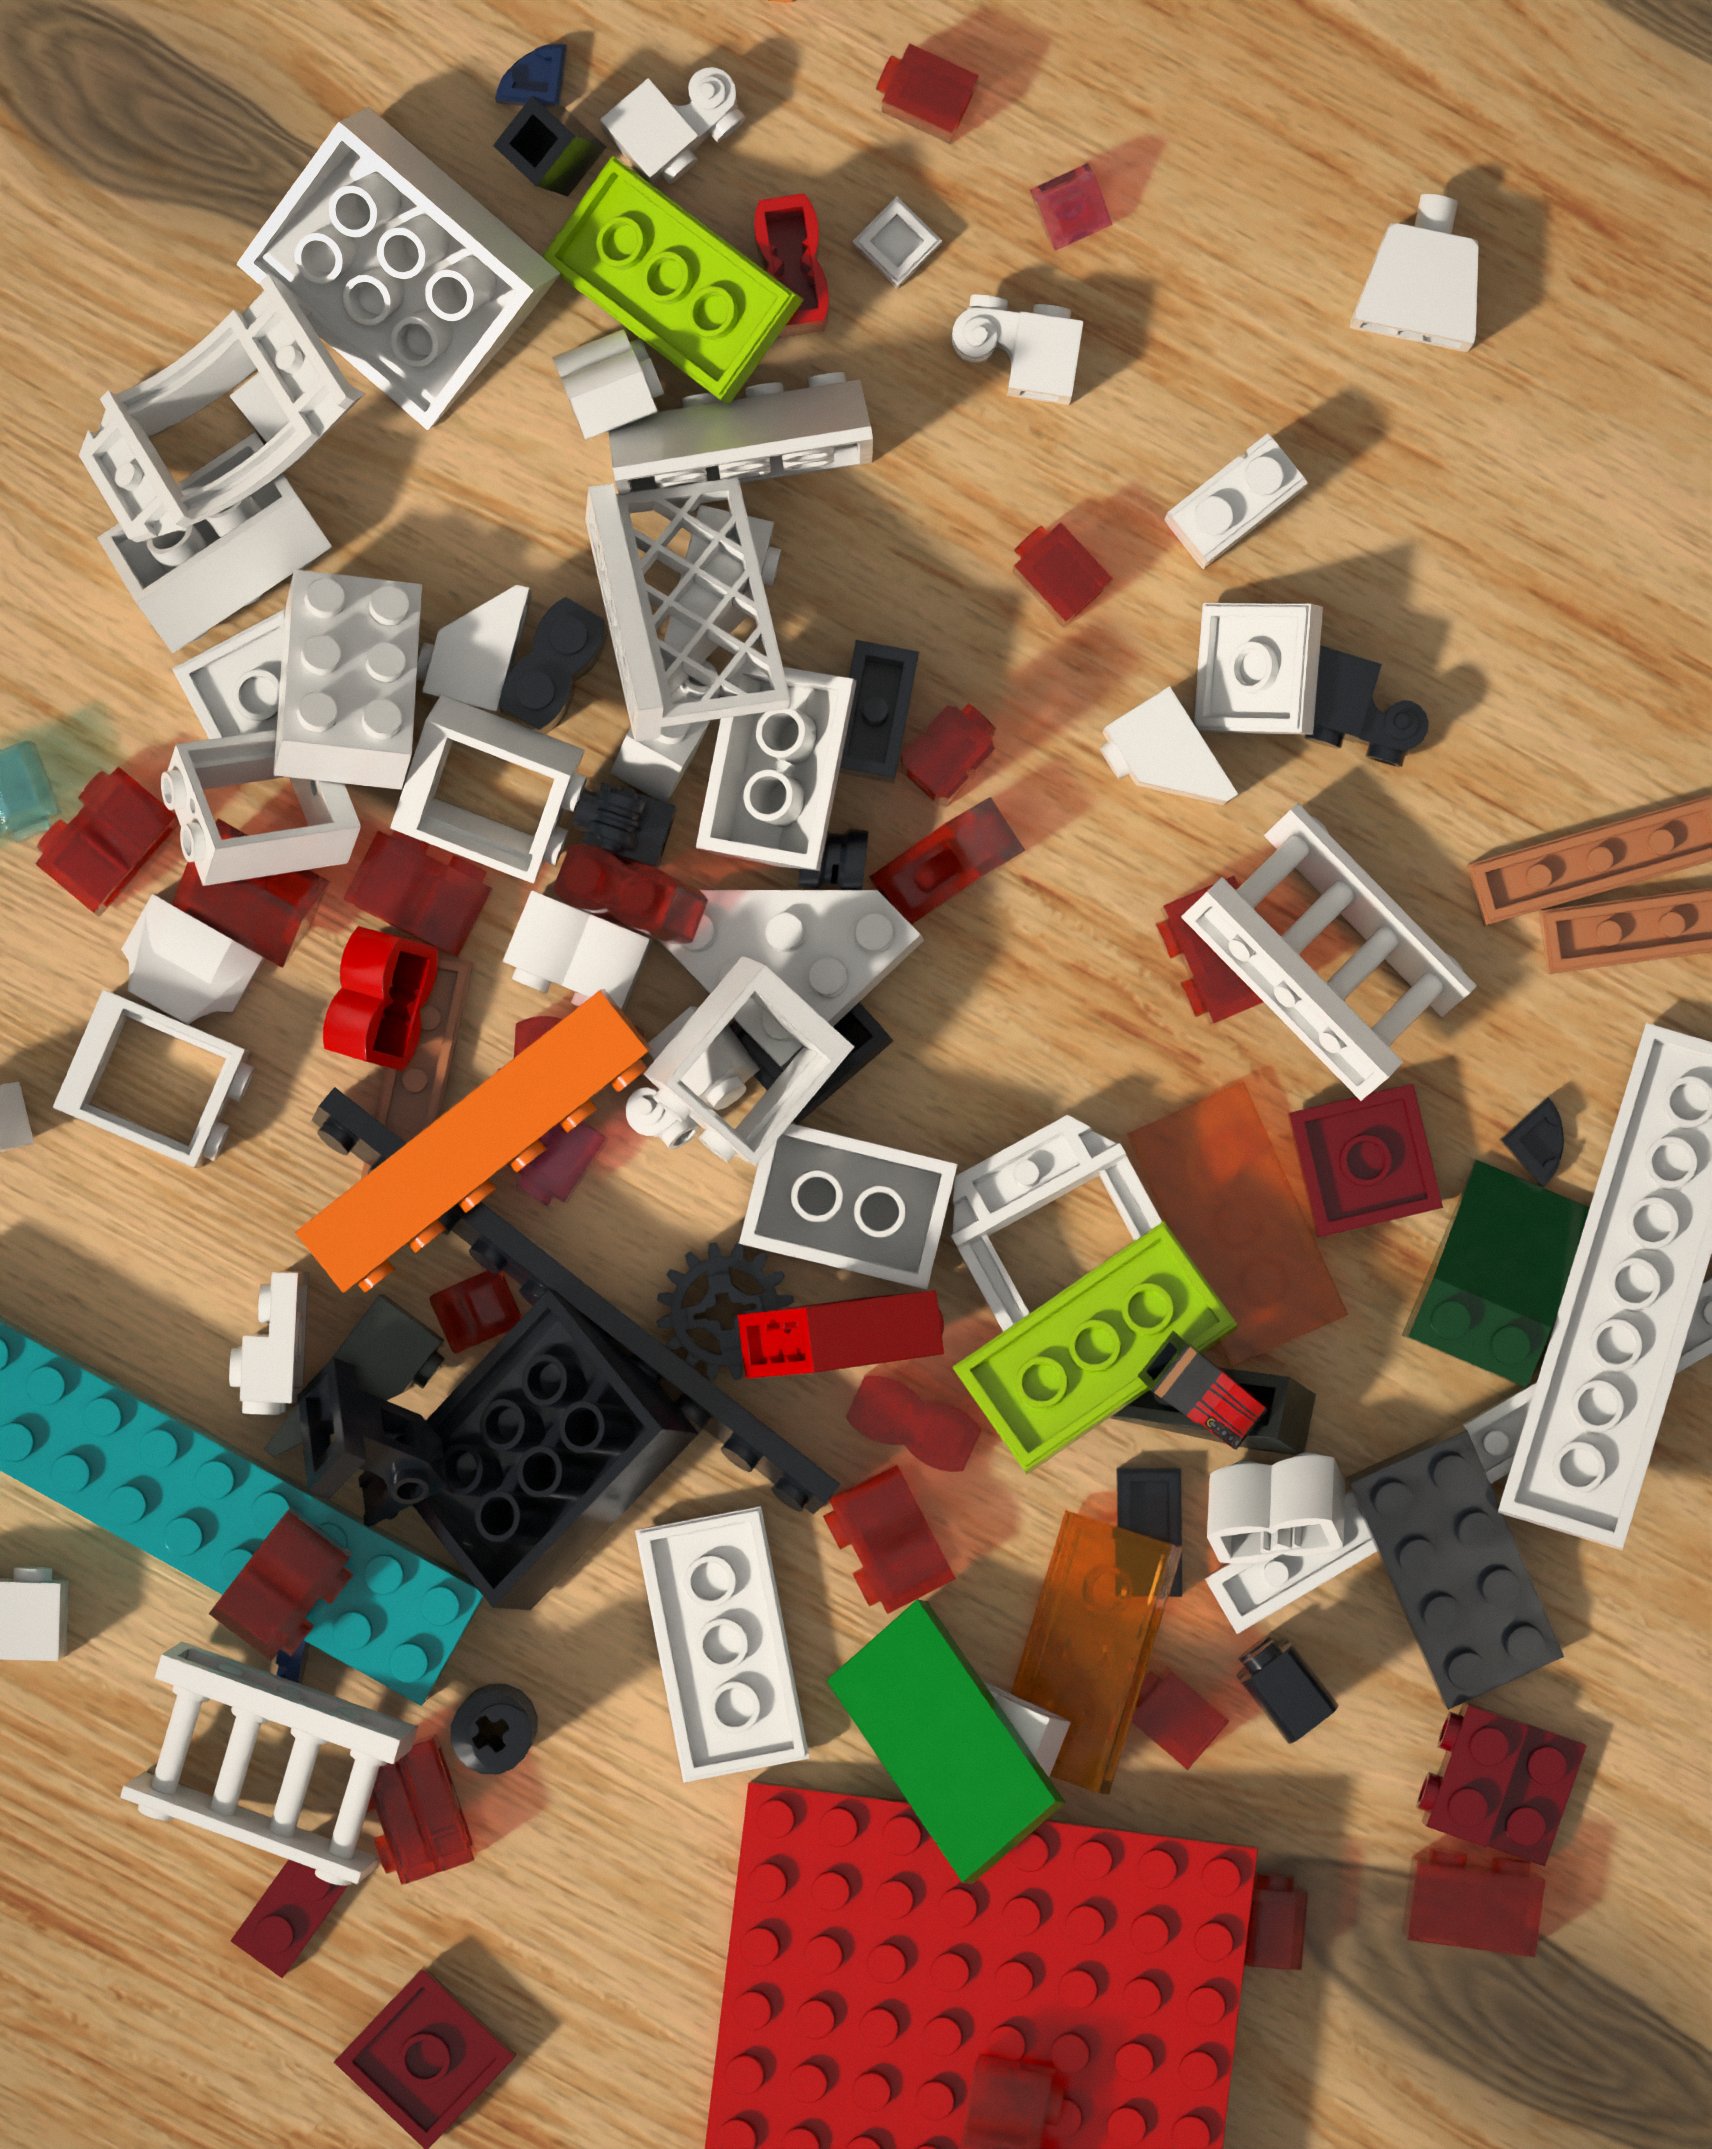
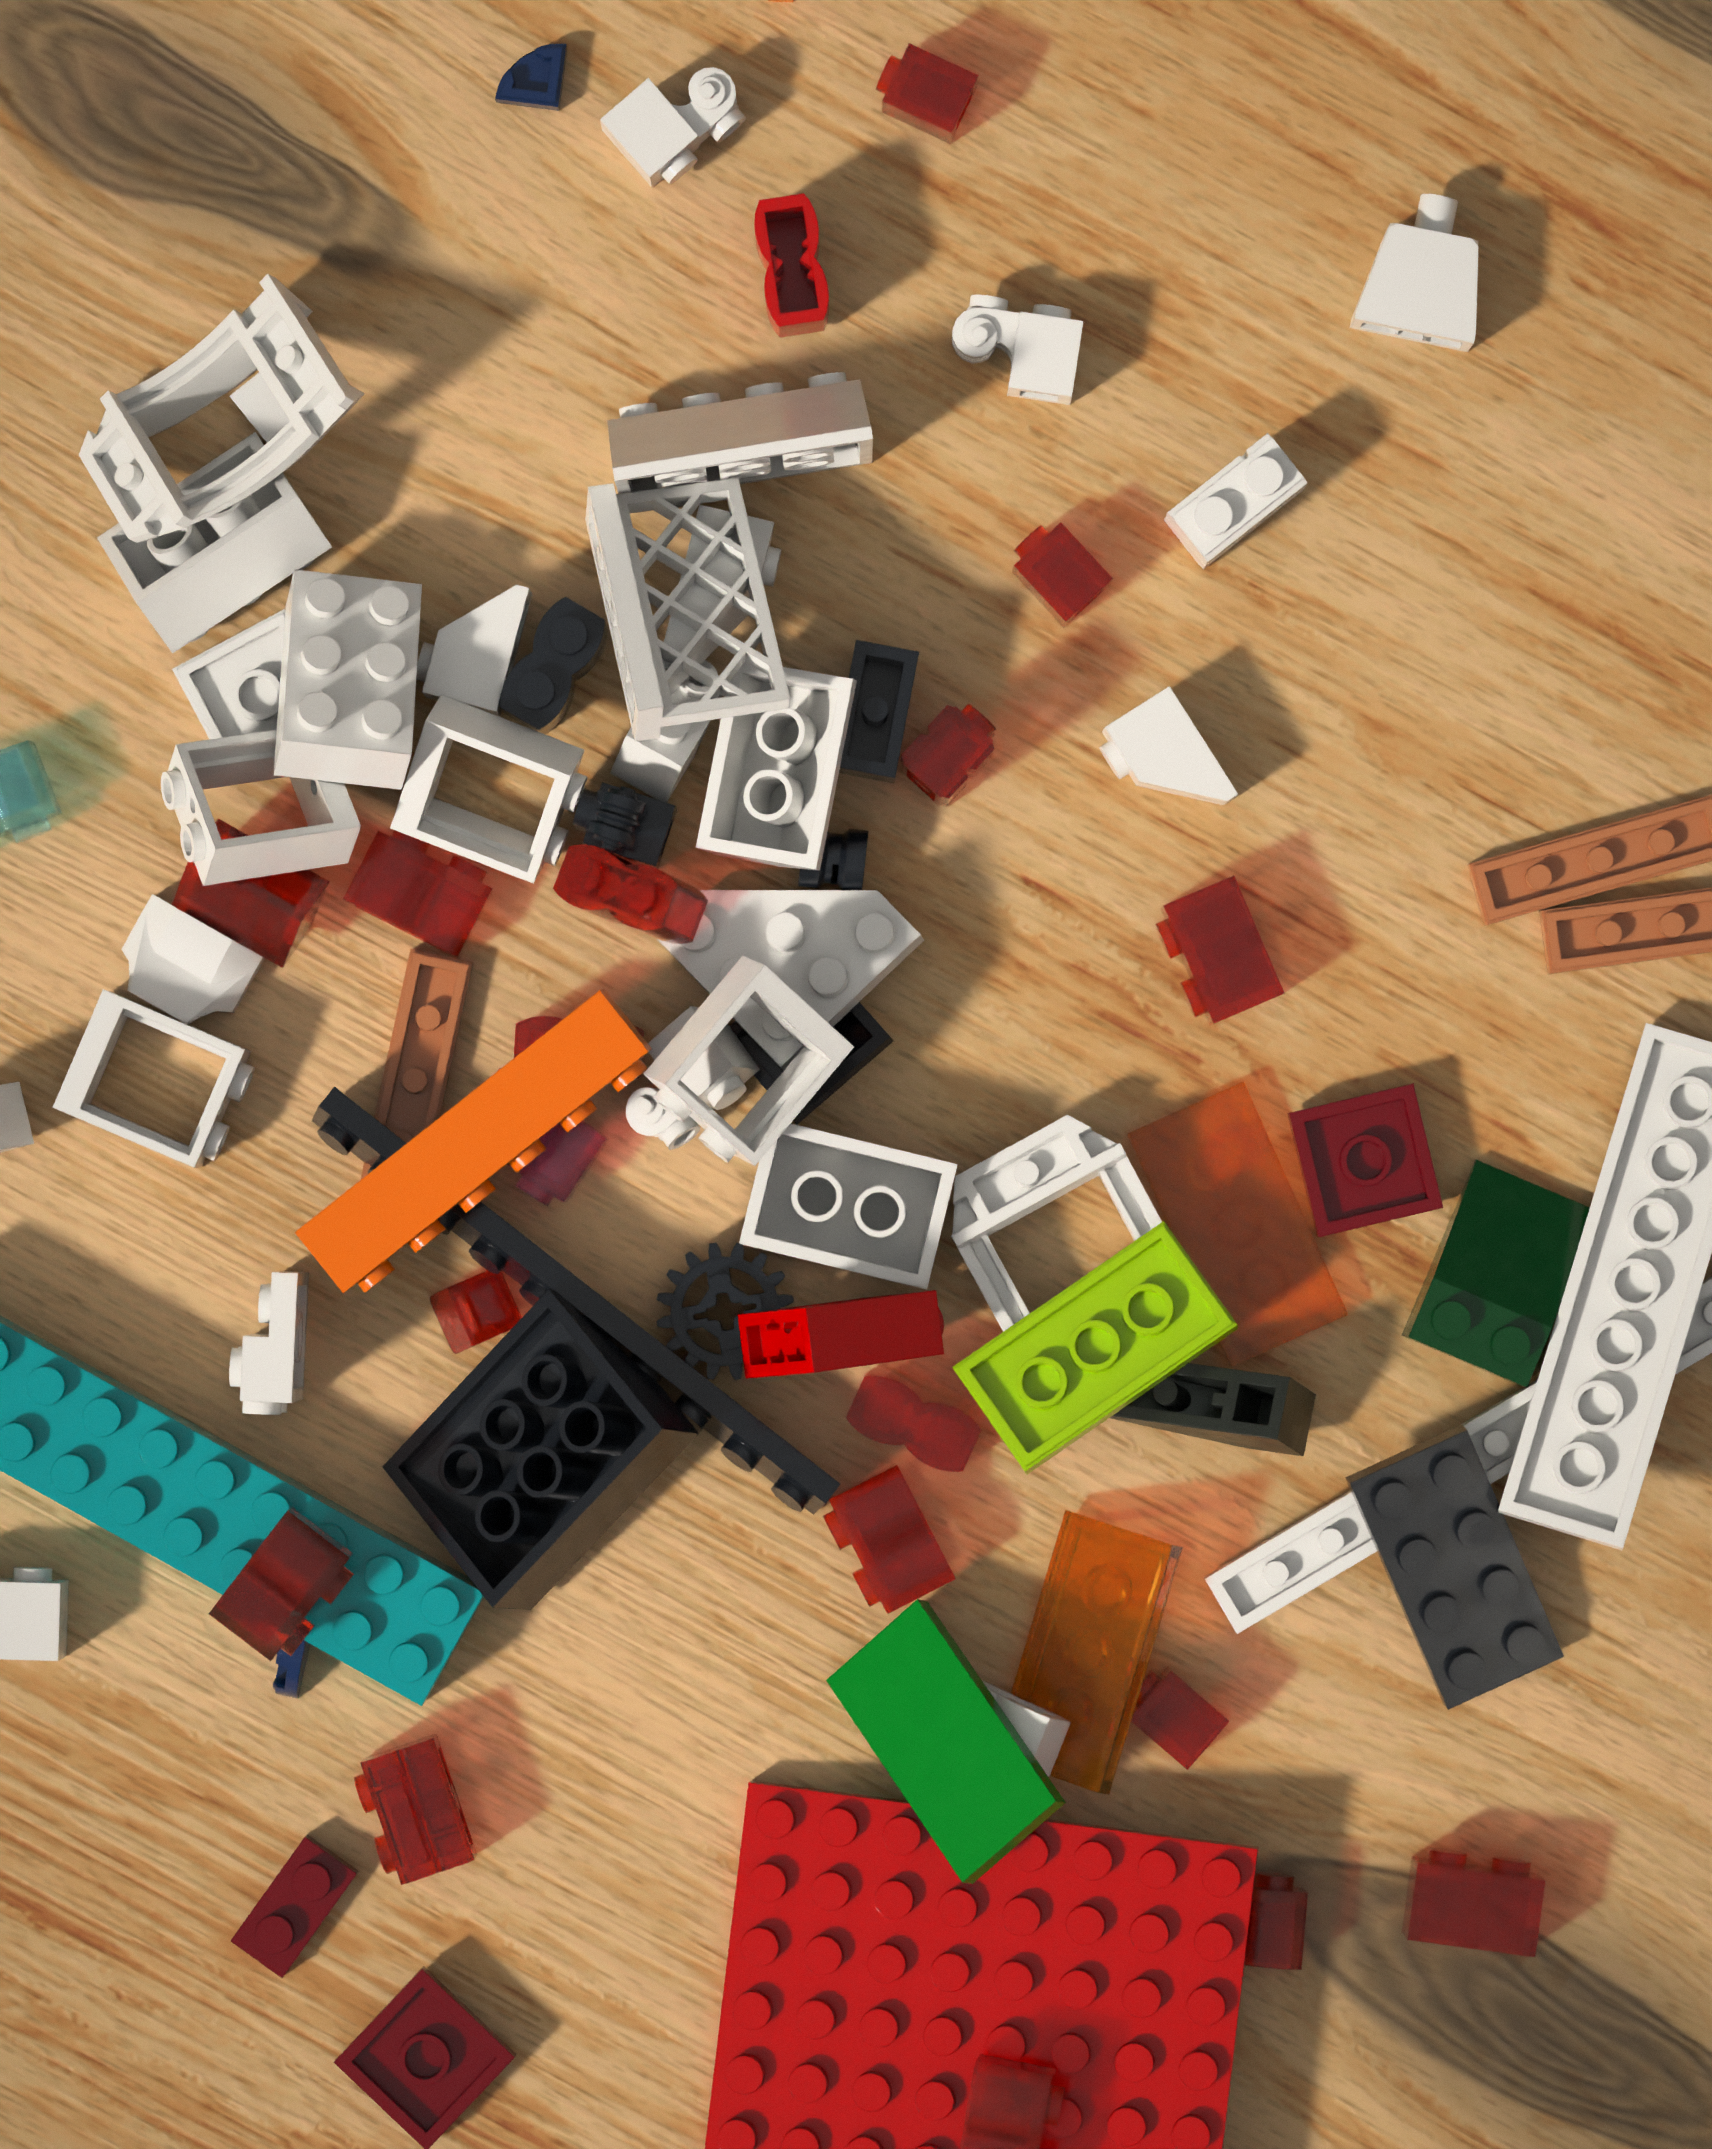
(106, 840): clear red brick -> none
(314, 1721): white fence -> none
(371, 1434): black tile -> none
(380, 998): red brick -> none
(388, 1356): pearl dark grey slope -> none
(399, 266): white slope -> none
(490, 1753): black piece -> none
(549, 146): black brick -> none
(575, 951): white brick -> none
(609, 383): white brick -> none
(671, 280): lime tile -> none
(722, 1643): white piece -> none
(897, 242): white tile -> none
(948, 861): clear red slope -> none
(1071, 206): clear pink plate -> none
(1153, 1507): black tile -> none
(1202, 1391): leg -> none
(1258, 668): white tile -> none
(1276, 1509): white brick -> none
(1285, 1687): black brick -> none
(1292, 988): white fence -> none
(1348, 711): black brick -> none
(1500, 1783): dark red plate -> none
(1537, 1141): black tile -> none

